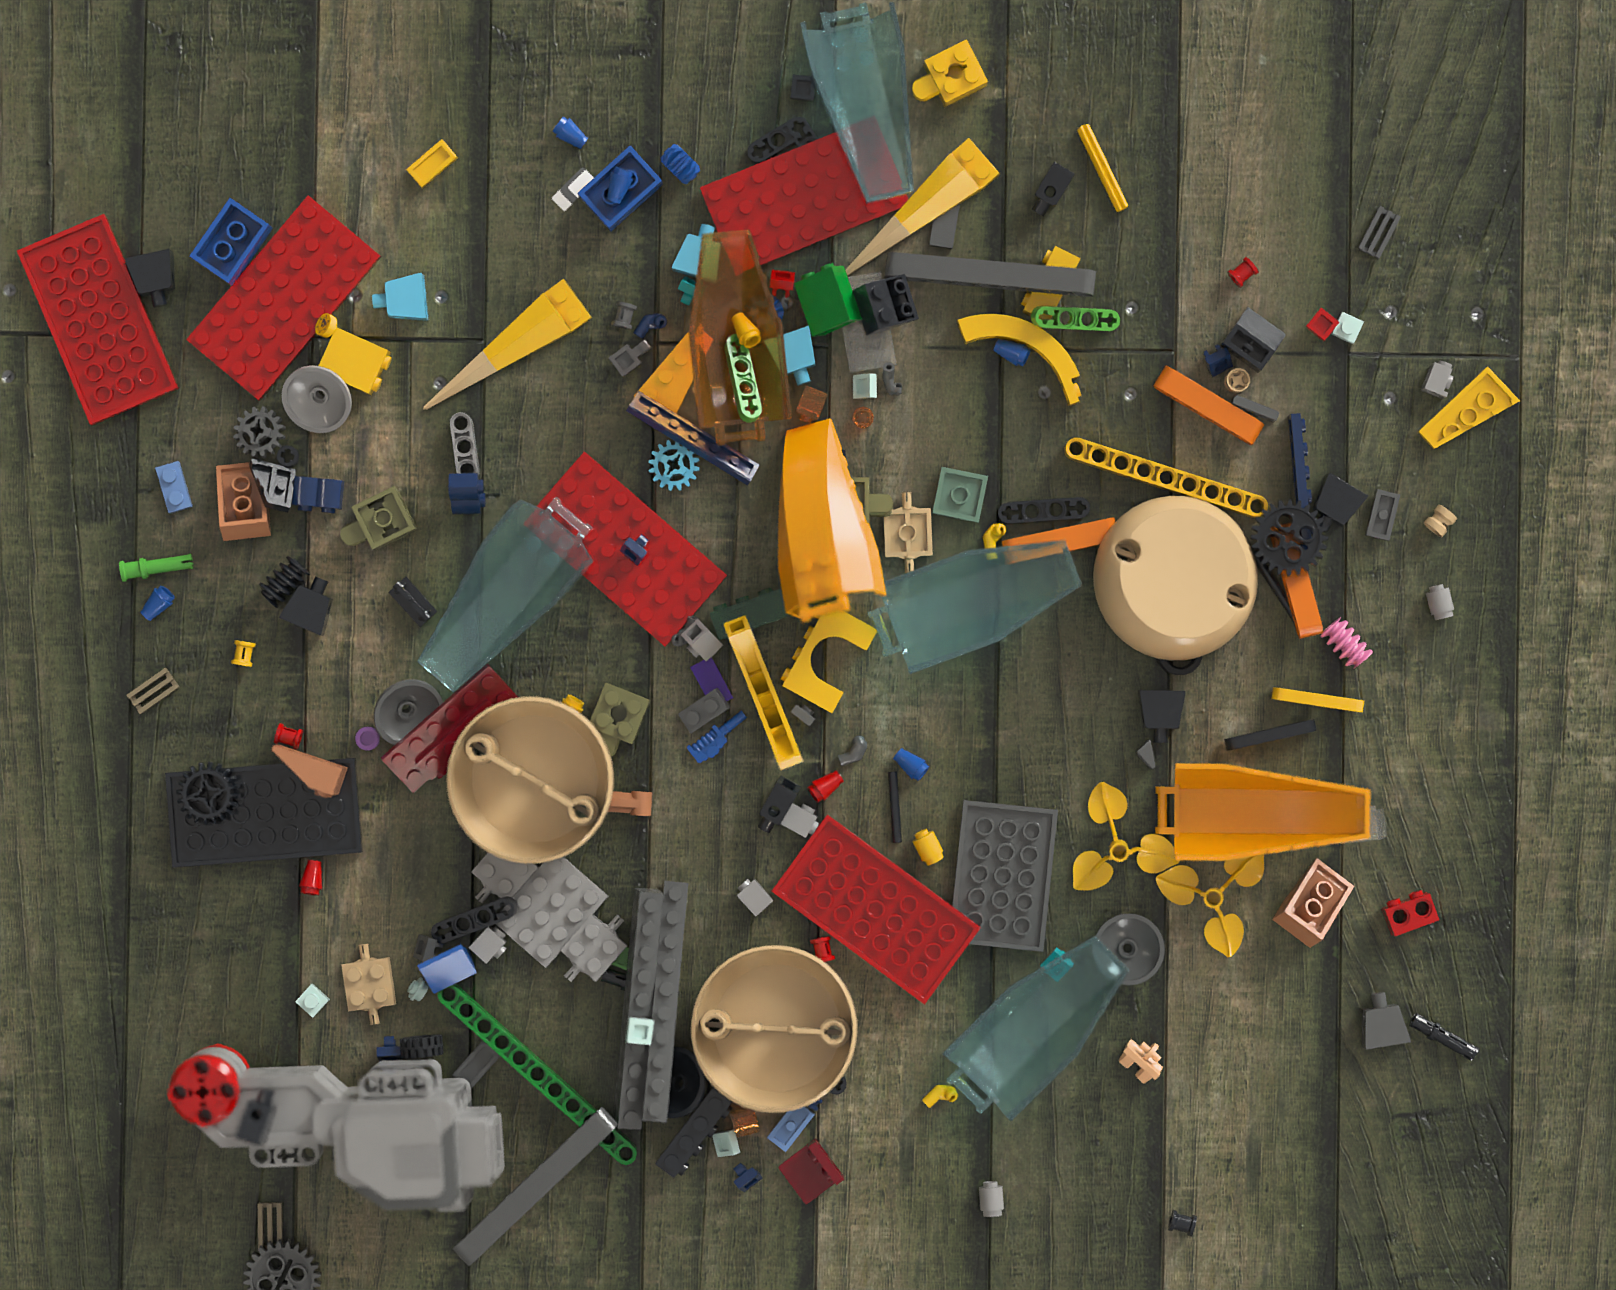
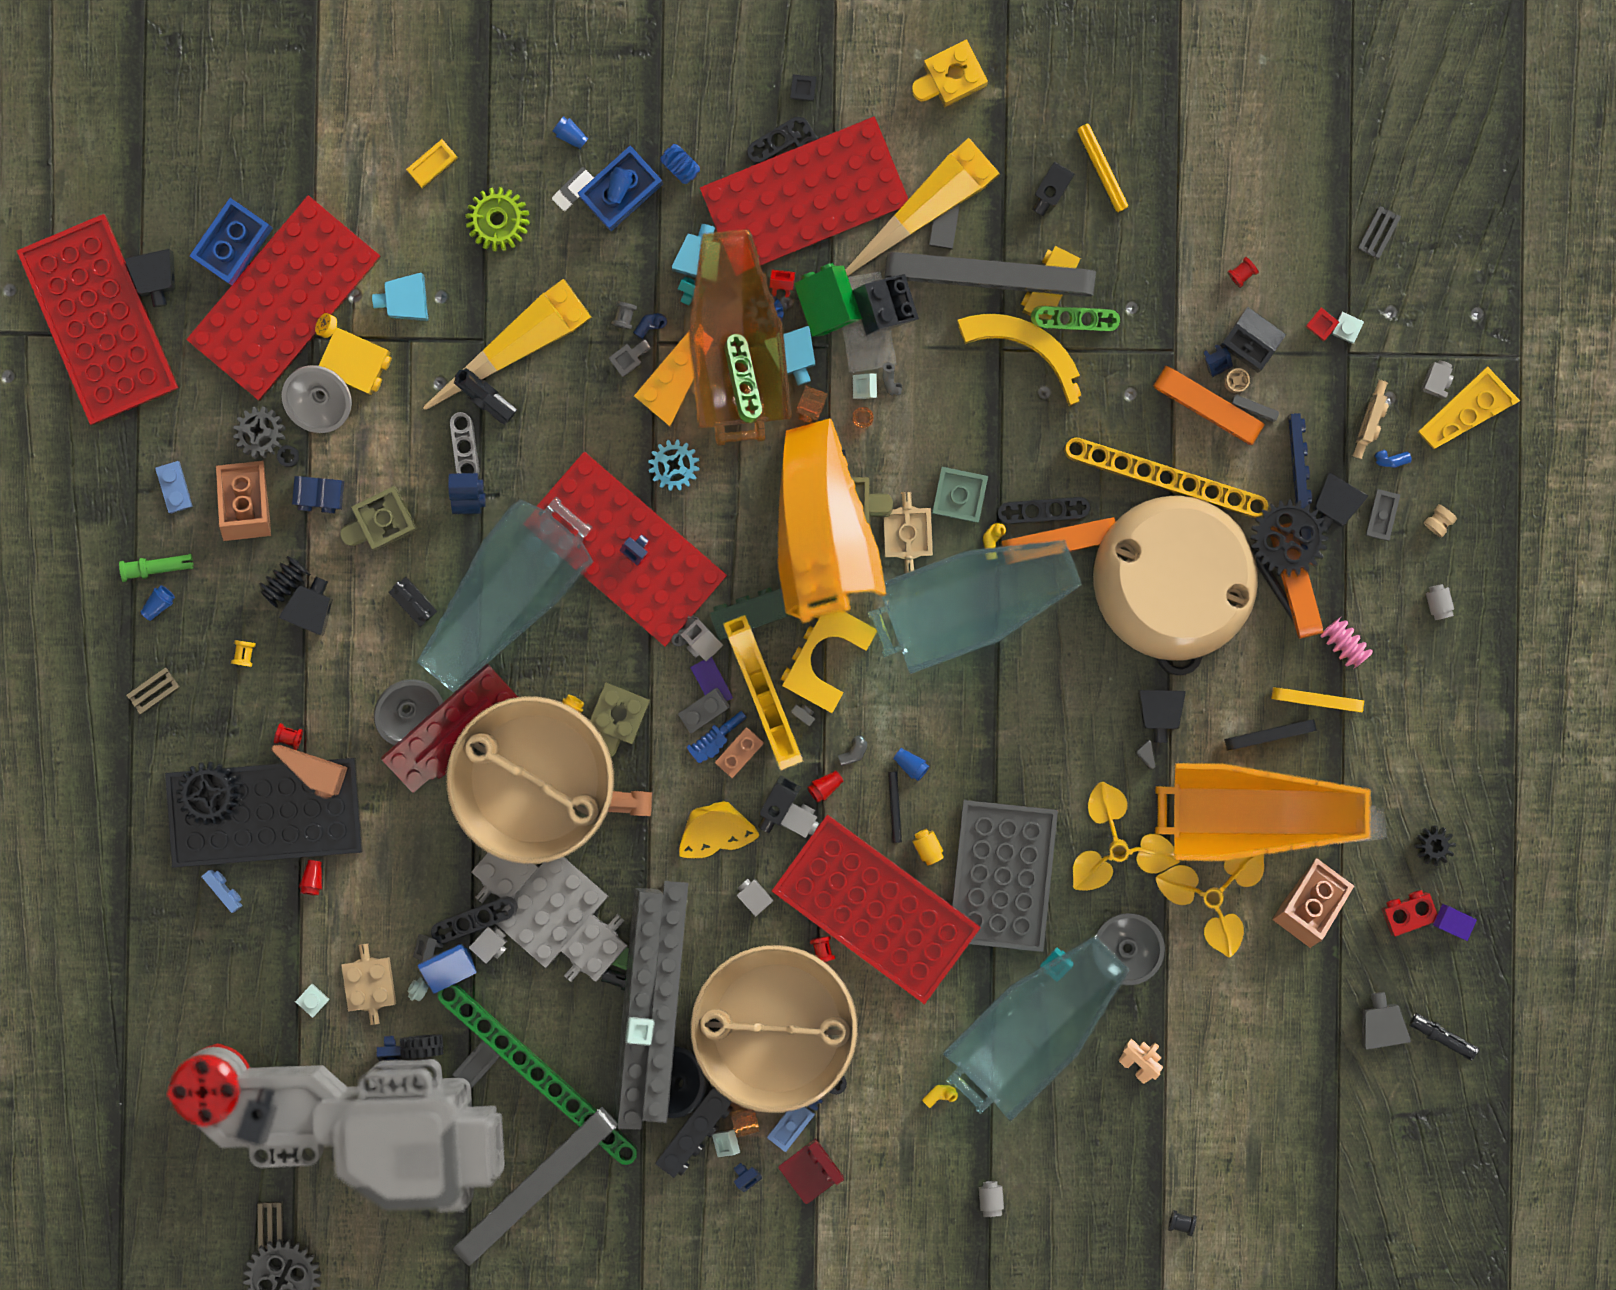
(228, 897): none -> medium blue plate
(273, 483): wing -> none
(367, 738): medium lavender tile -> none
(484, 396): none -> black piece
(487, 209): none -> lime gear
(692, 437): dark blue tile -> none
(714, 827): none -> yellow piece
(739, 752): none -> nougat brick
(746, 331): yellow cone -> none
(865, 95): clear light blue windscreen -> none
(1012, 351): blue cone -> none
(1369, 429): none -> tan plate
(1393, 461): none -> blue arm
(1427, 848): none -> black gear
(1454, 922): none -> dark purple tile

